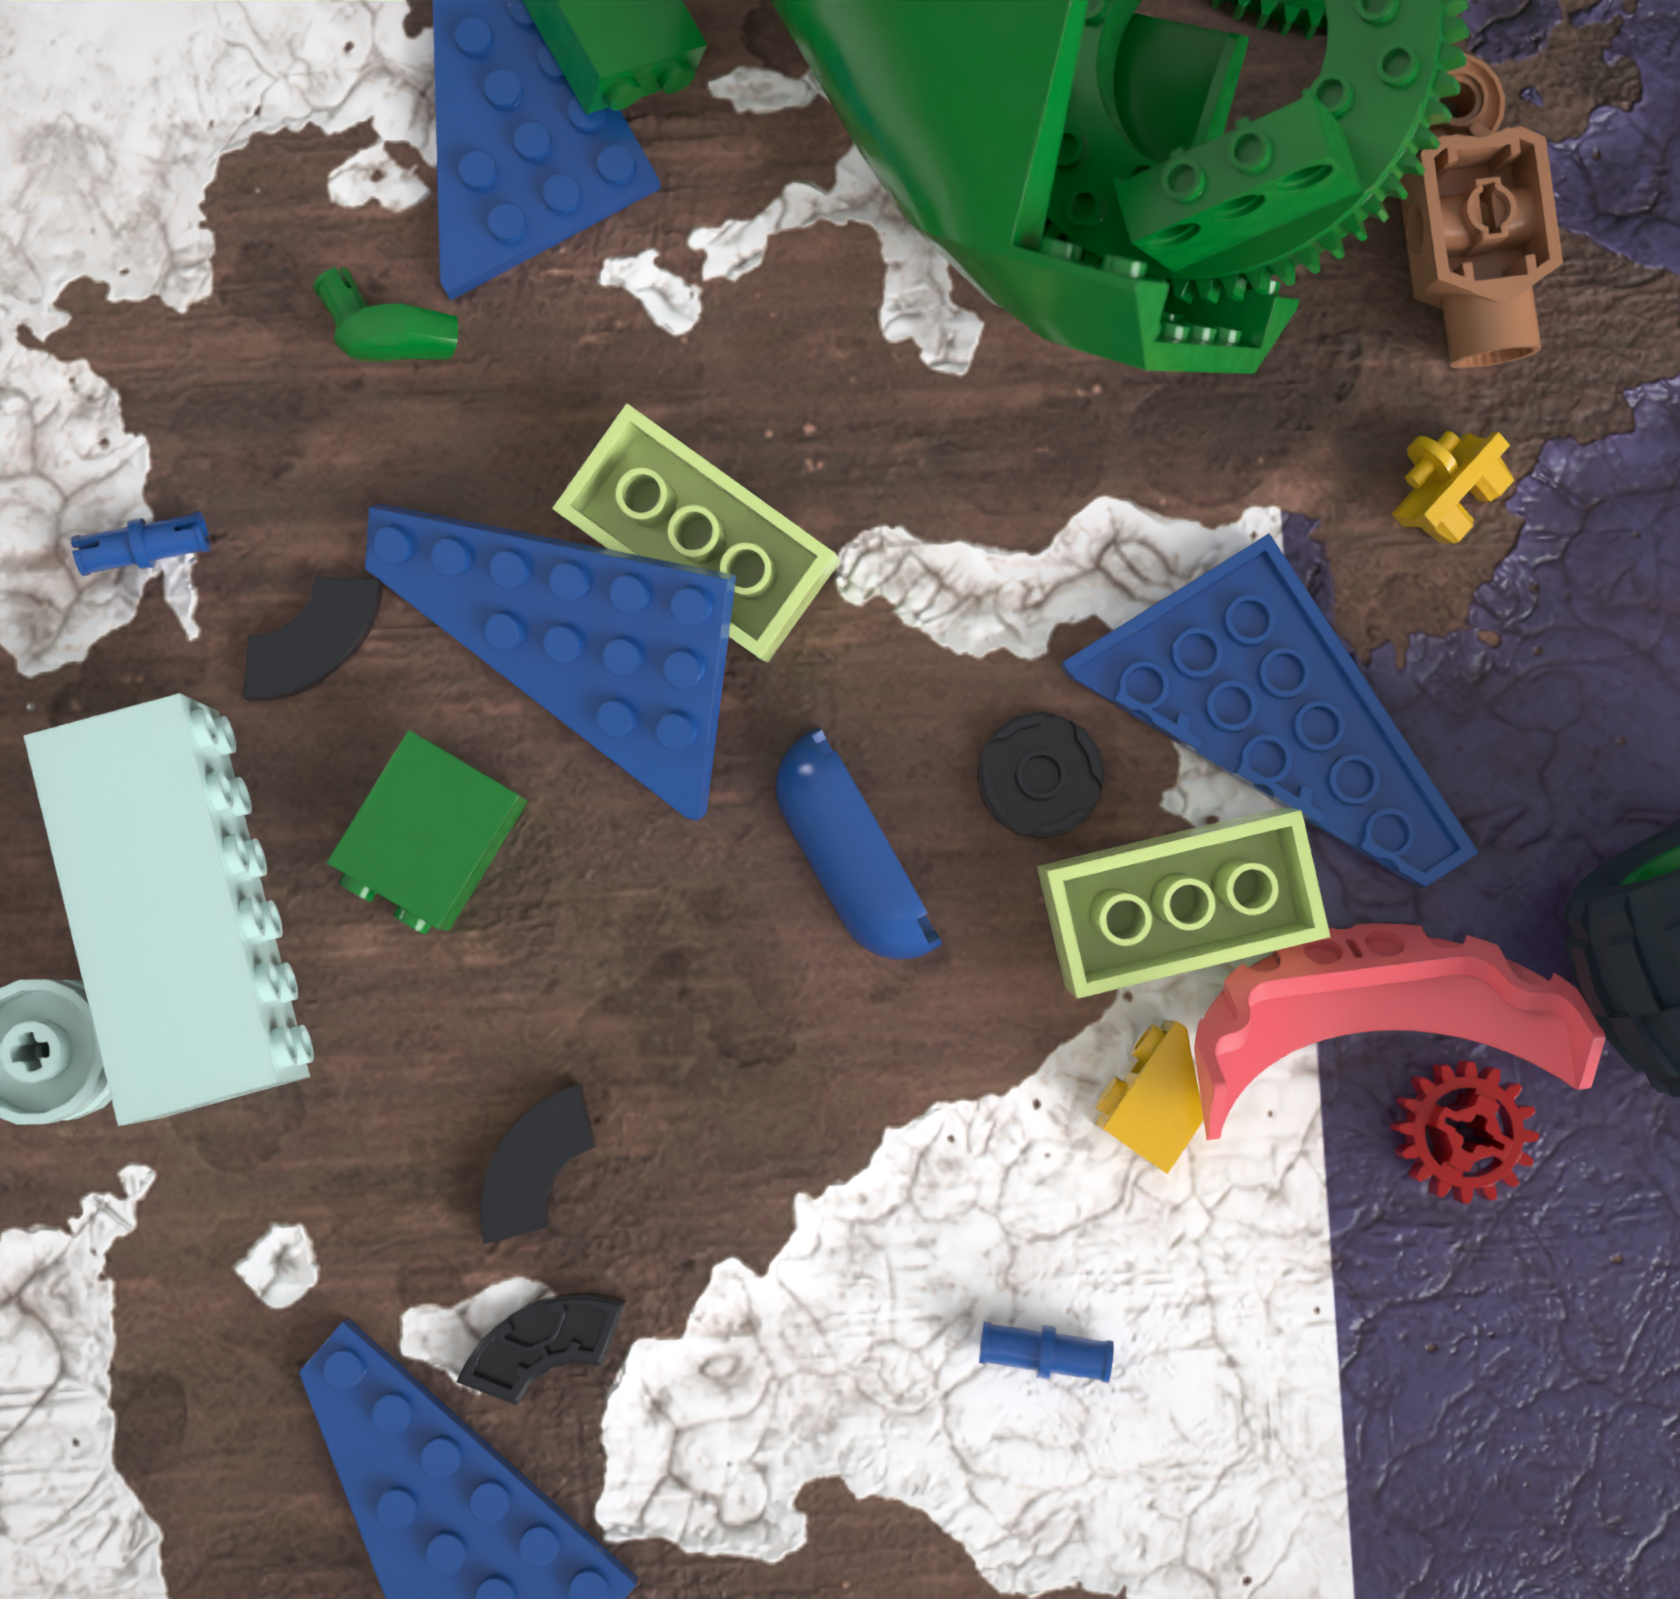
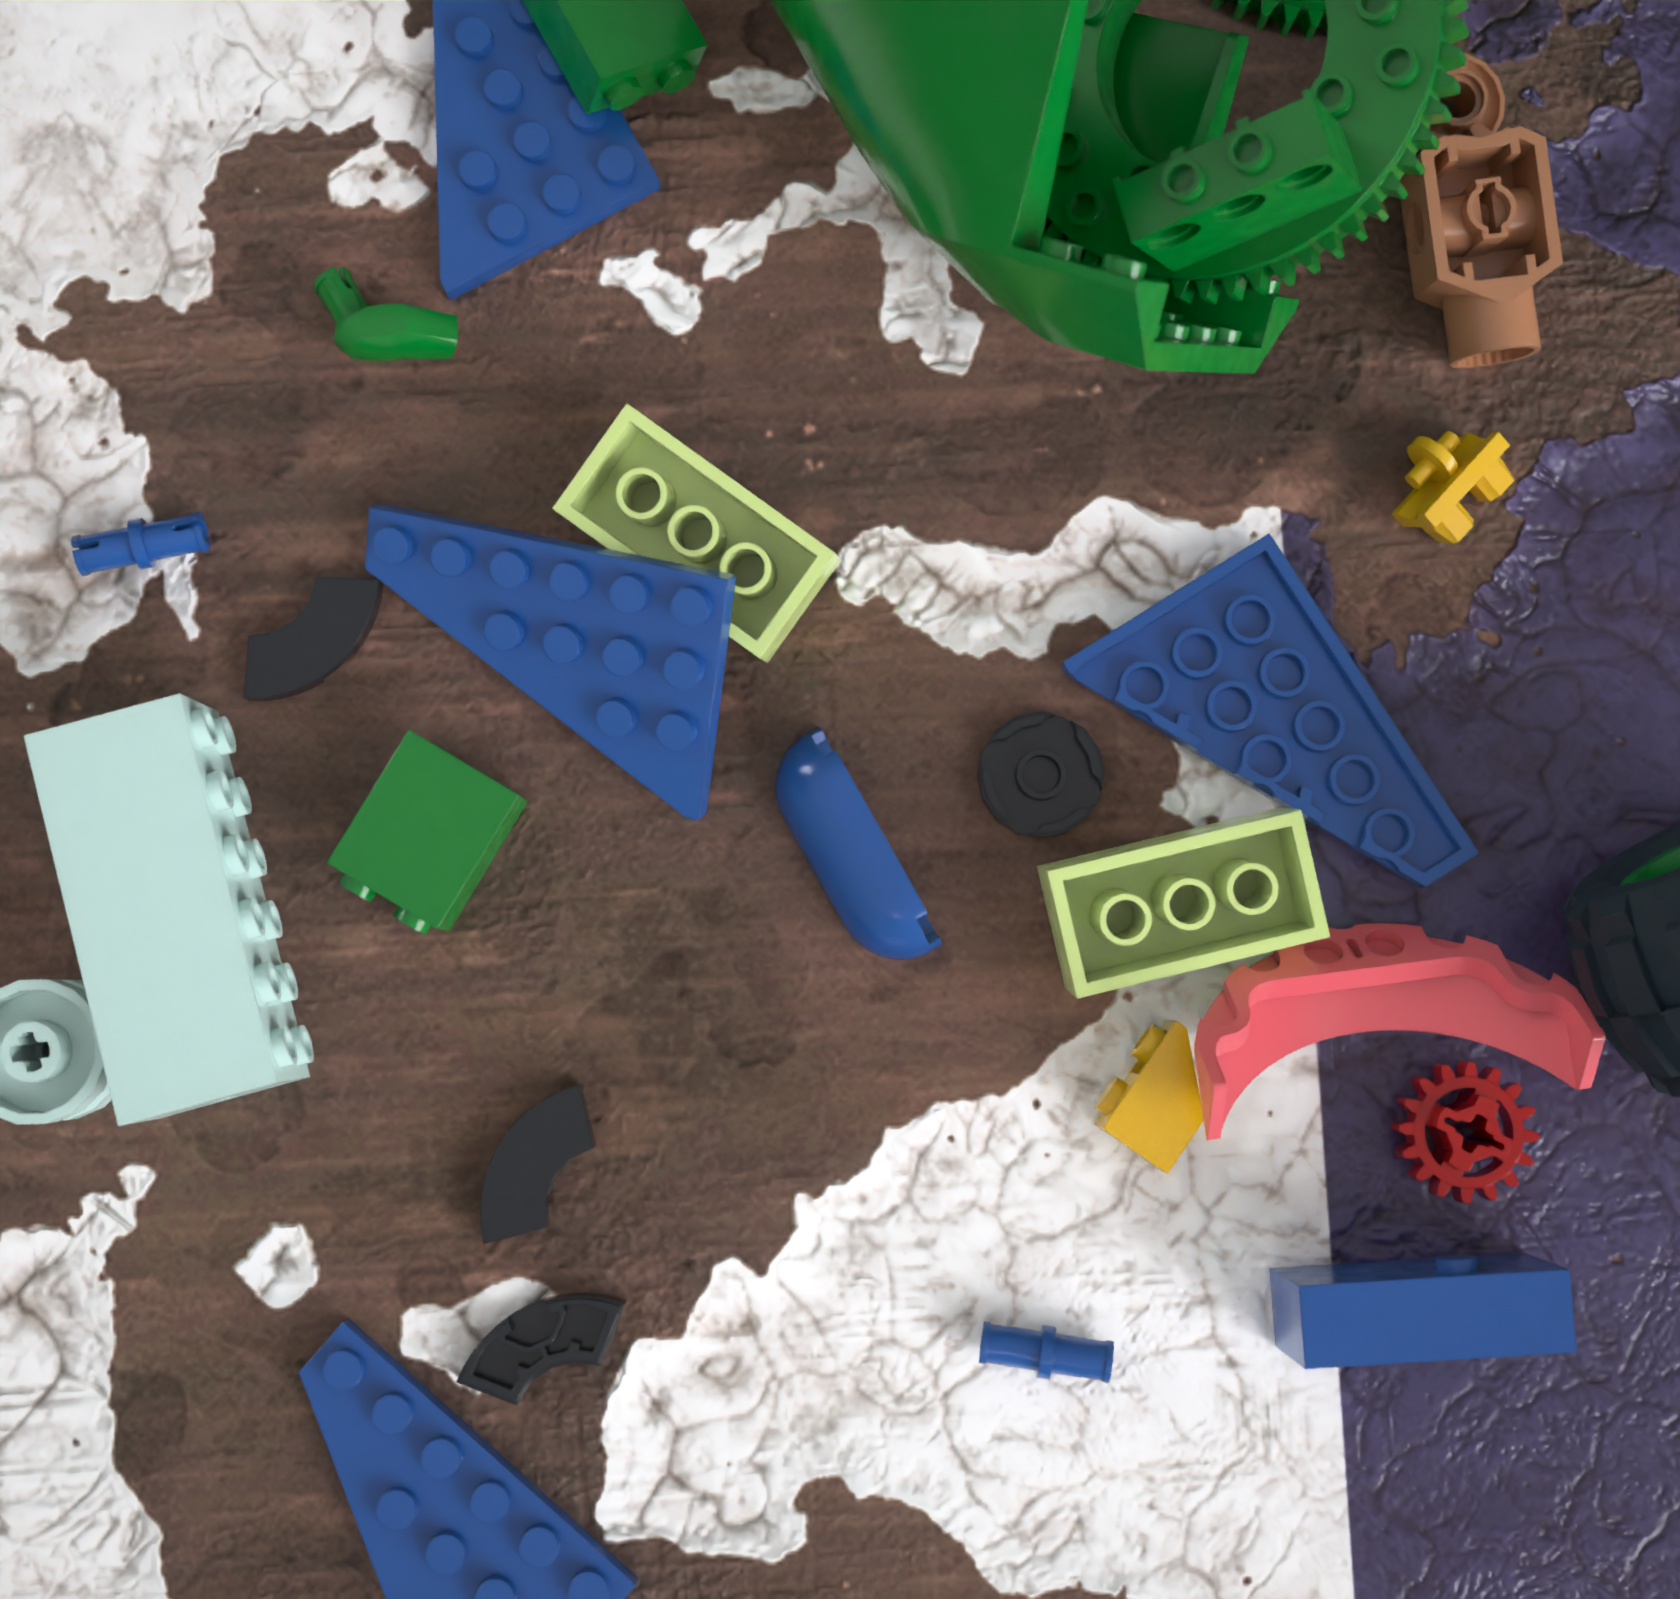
(1422, 1310): none -> blue brick

